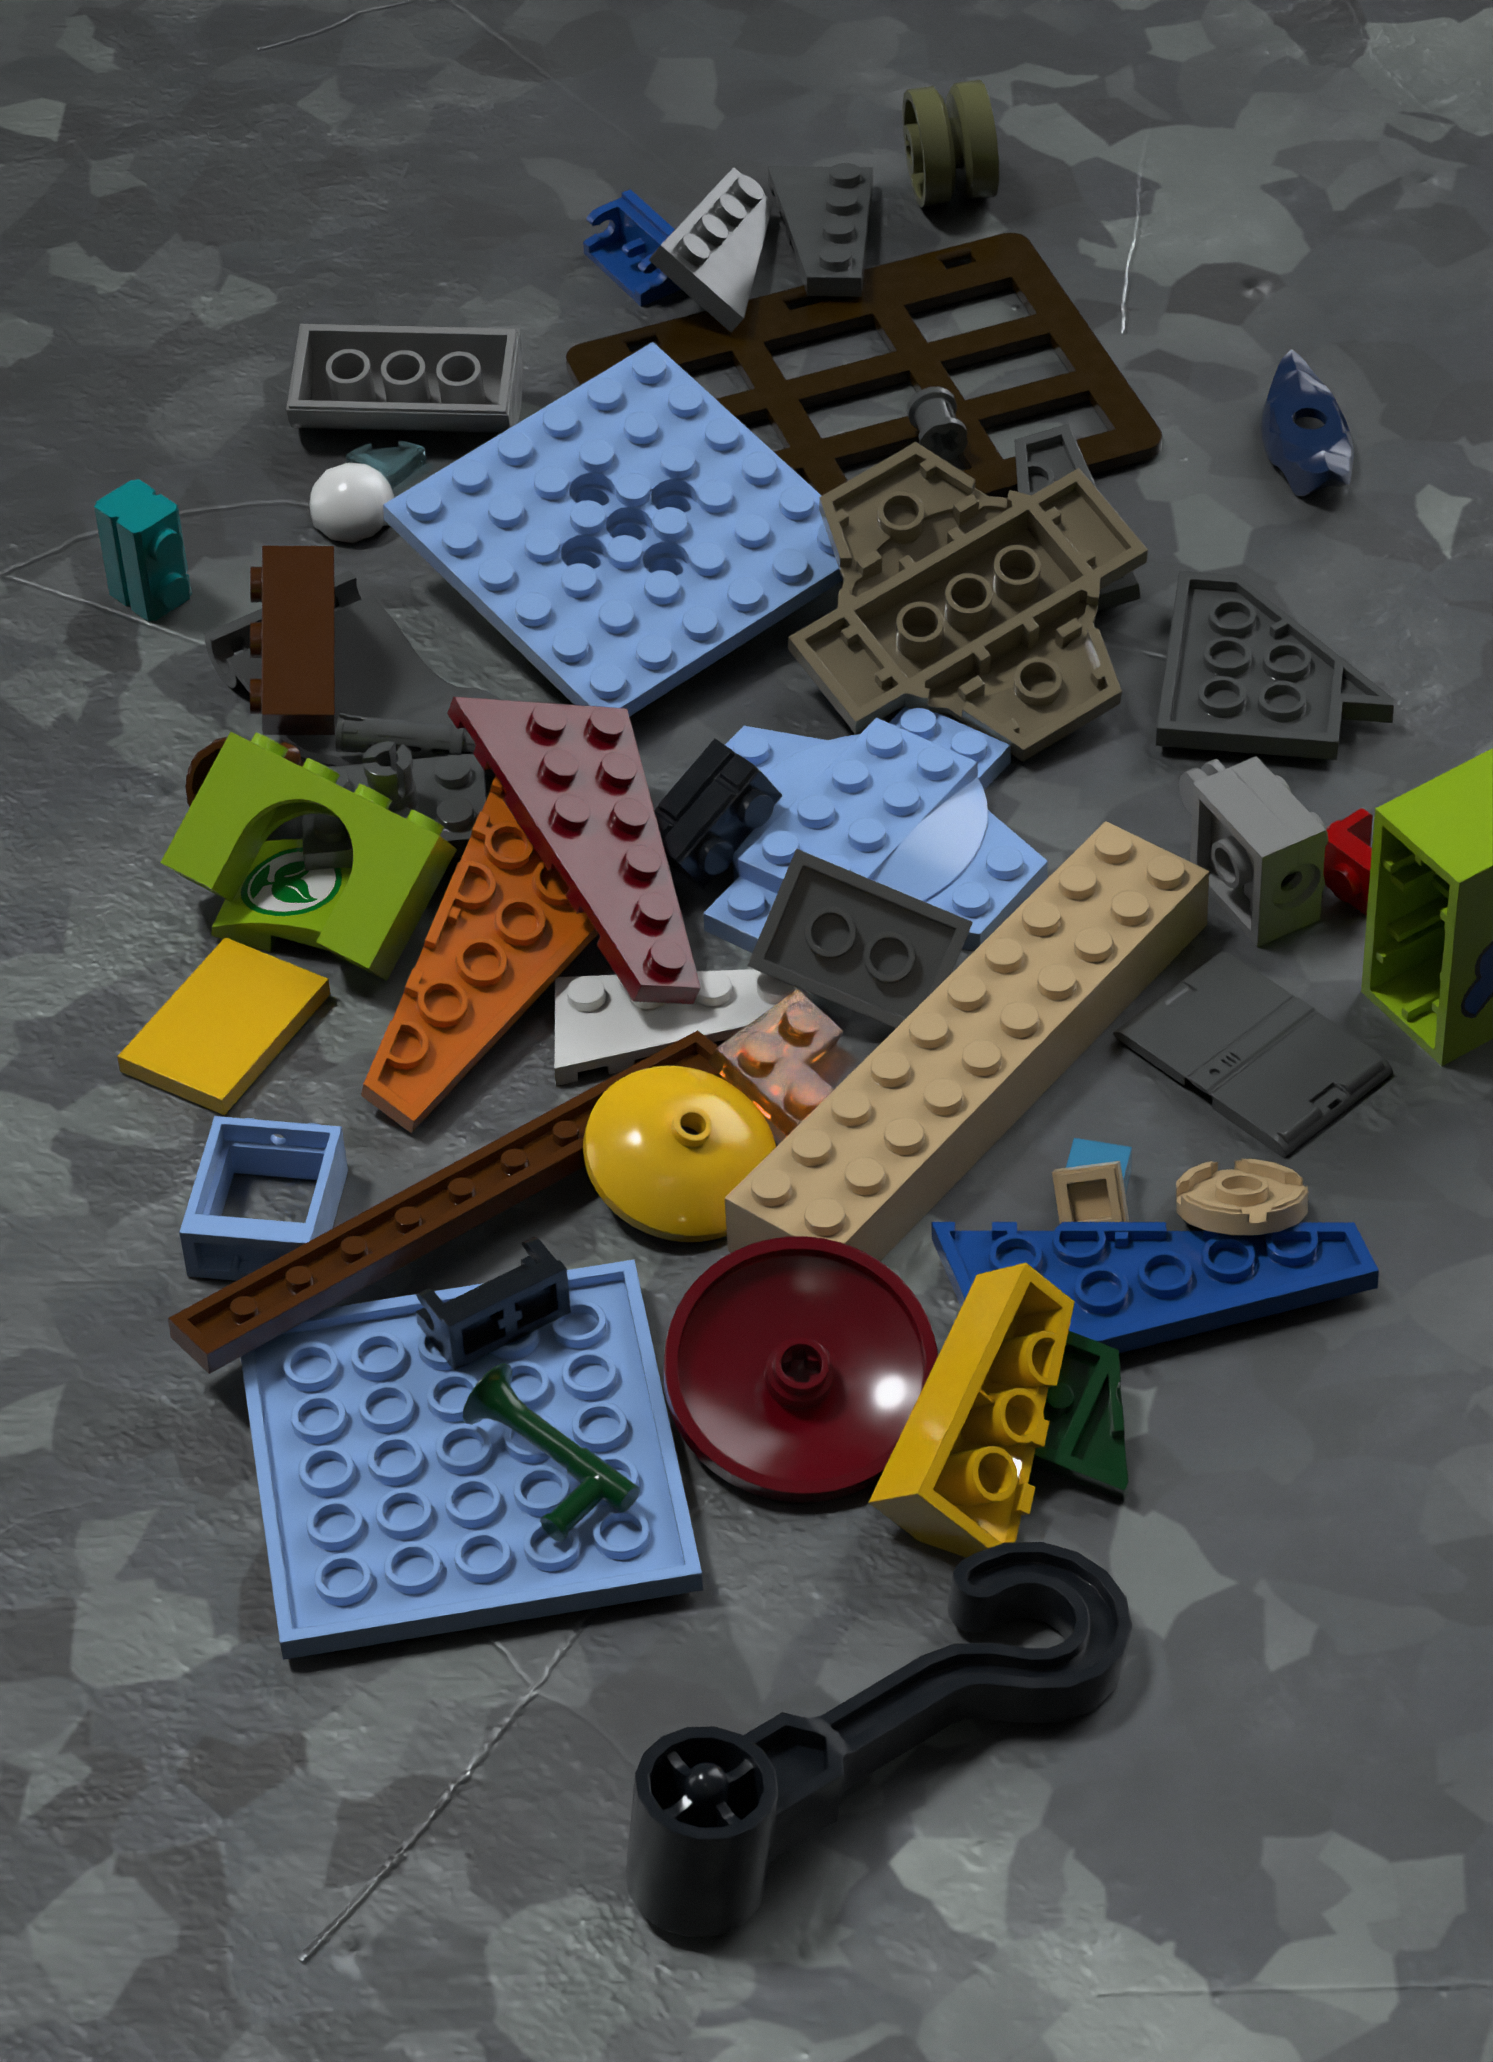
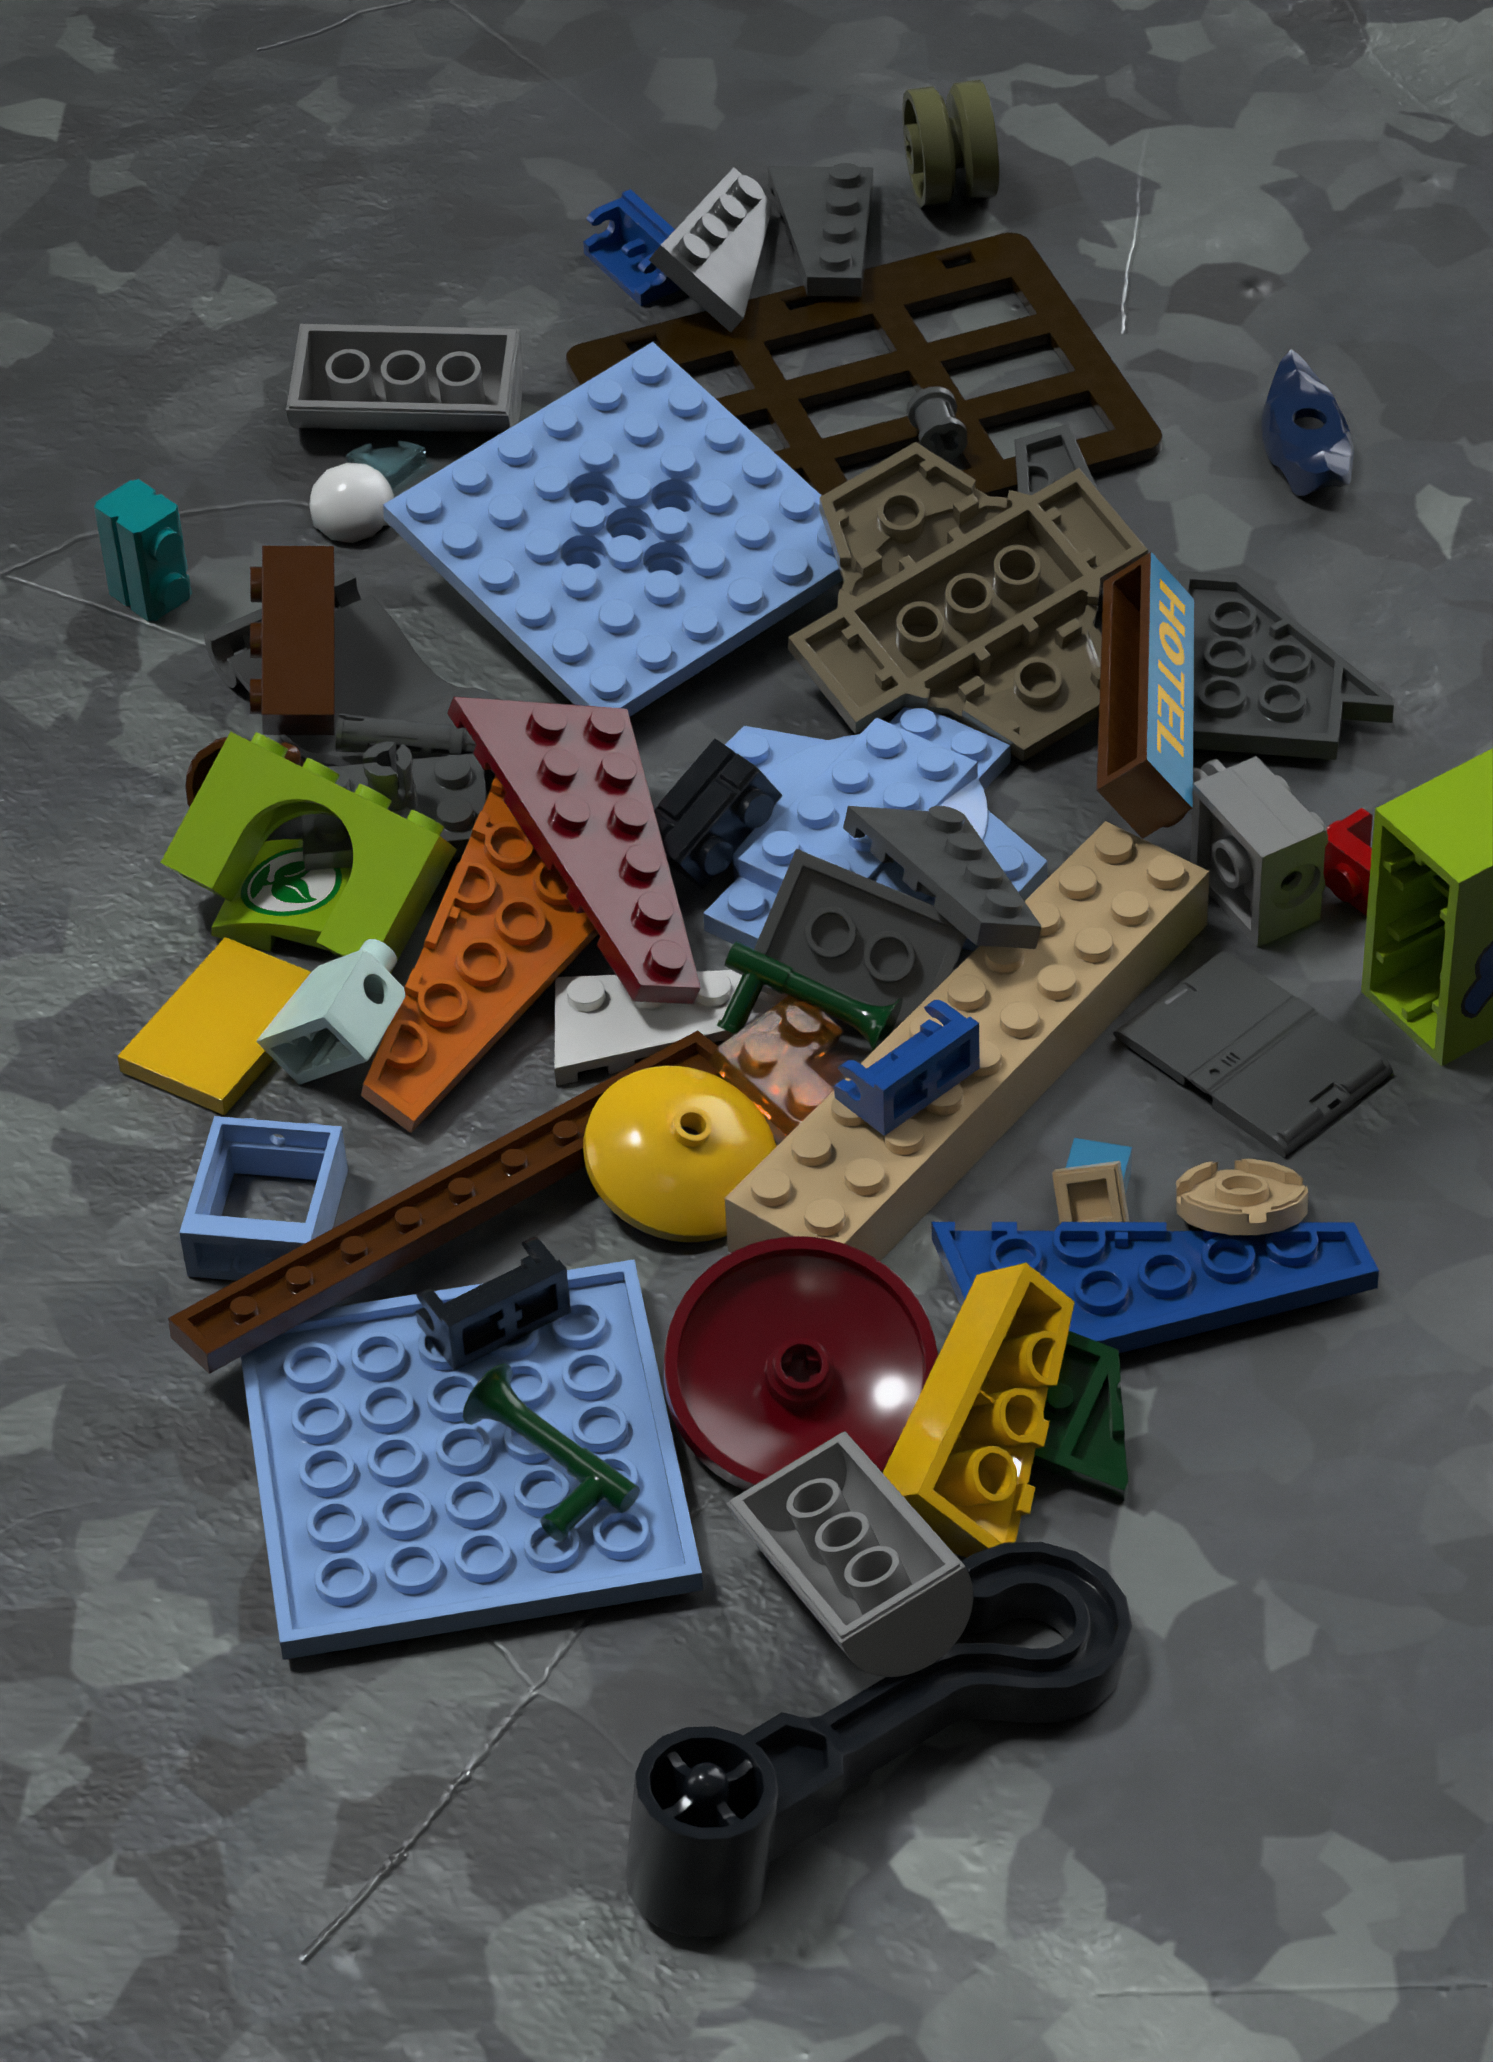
(336, 1014): none -> light aqua torso
(761, 970): none -> dark green piece
(859, 1558): none -> light grey brick
(914, 1071): none -> blue hinge
(954, 865): none -> dark grey wing
(1146, 697): none -> brick

